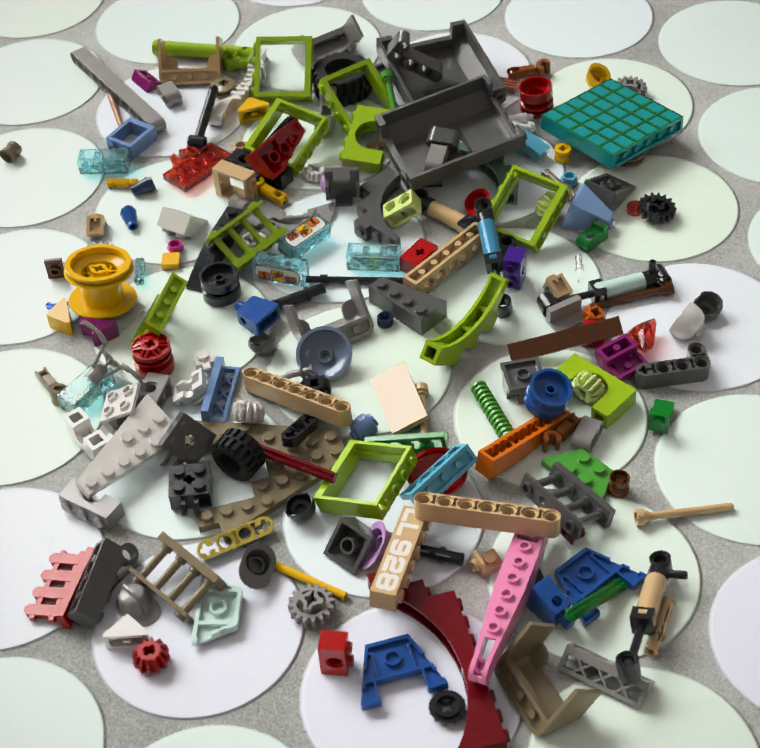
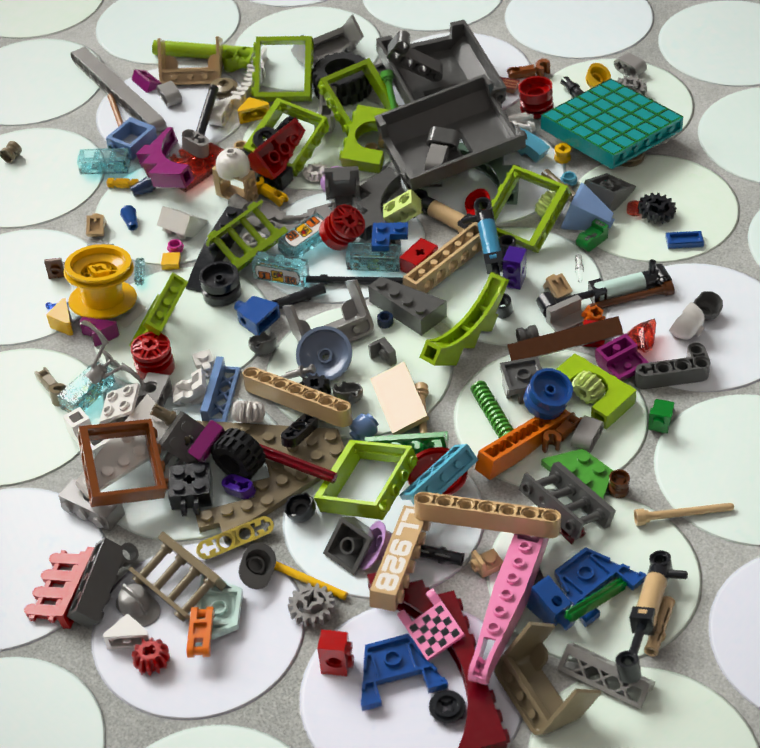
(119, 430): none -> dark orange window
(158, 166): none -> magenta arch
(163, 414): none -> dark tan pin
(195, 143): none -> light grey beam
(200, 632): none -> orange plate
(202, 446): none -> magenta slope
(232, 164): none -> white cylinder
(238, 486): none -> dark purple beam
(265, 132): none -> black gear
(341, 227): none -> red wheel
(348, 391): none -> dark grey hair
(384, 232): none -> blue plate
(384, 350): none -> dark grey bracket
(434, 629): none -> bright pink flag
(523, 334): none -> dark grey wheel
(573, 88): none -> black pin
(630, 65): none -> light grey beam
(686, 239): none -> blue tile

